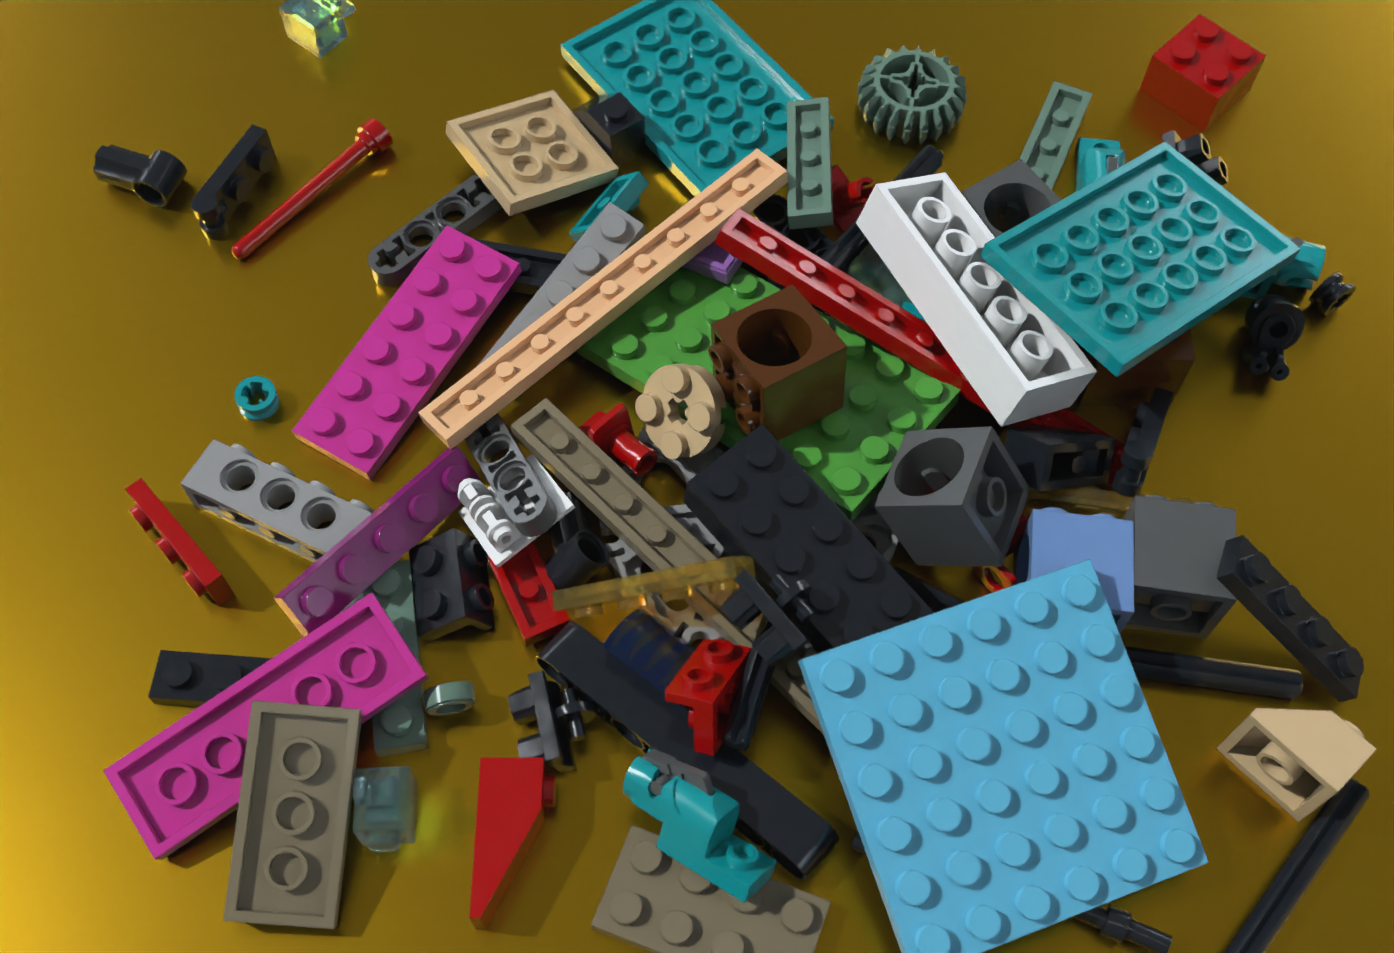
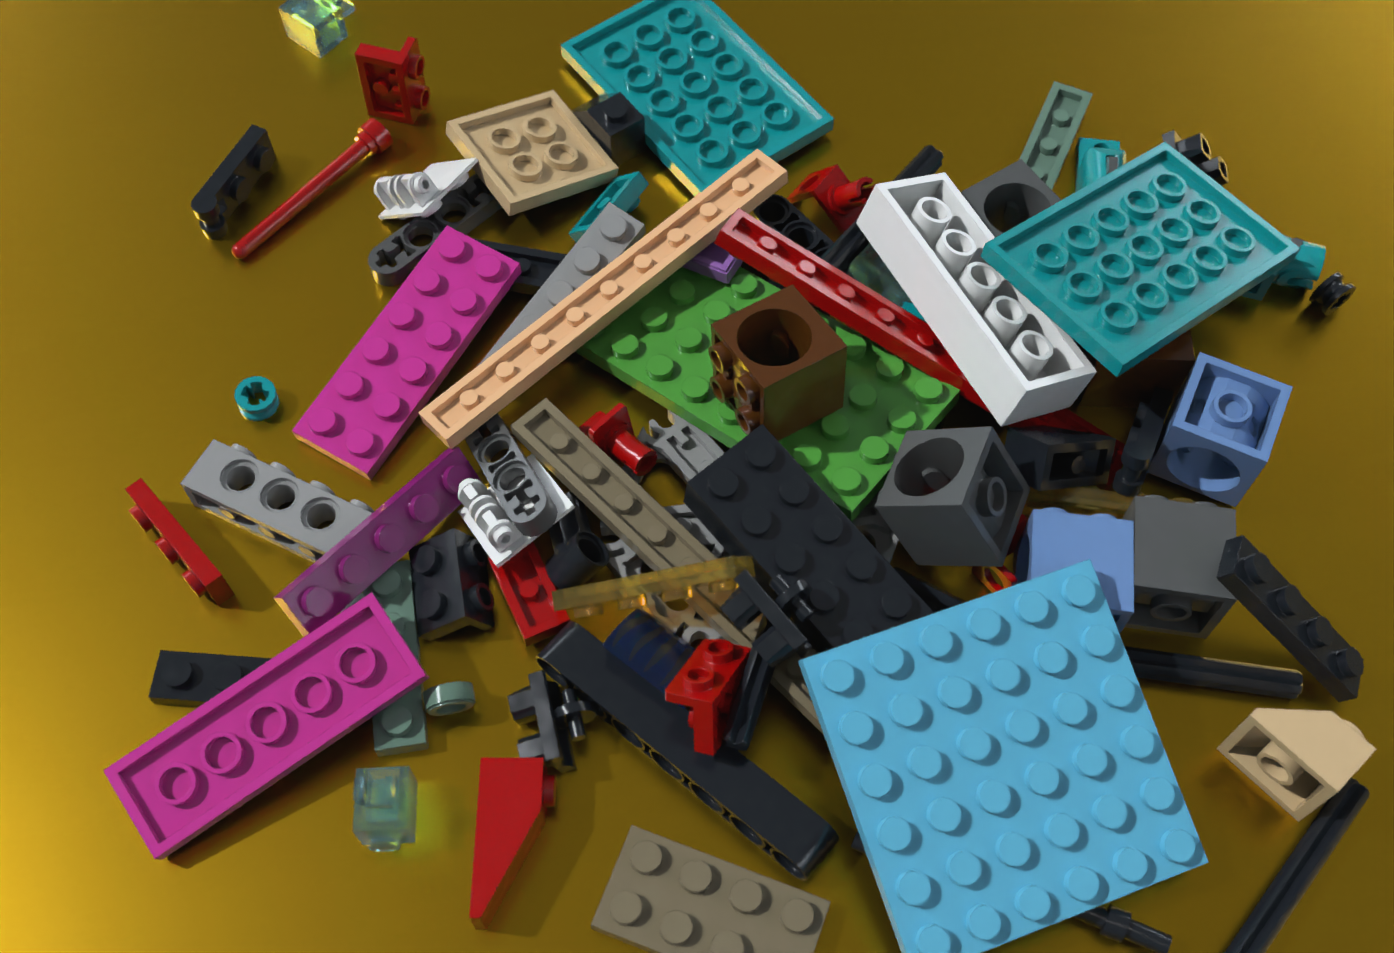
(150, 177): black piece -> none
(293, 815): dark tan plate -> none
(393, 81): none -> red bracket
(421, 191): none -> white hinge
(660, 412): tan plate -> none
(697, 823): teal plate -> none
(809, 164): sand green plate -> none
(887, 91): sand green gear -> none
(1201, 72): red brick -> none
(1220, 429): none -> medium blue brick
(1273, 327): black piece -> none

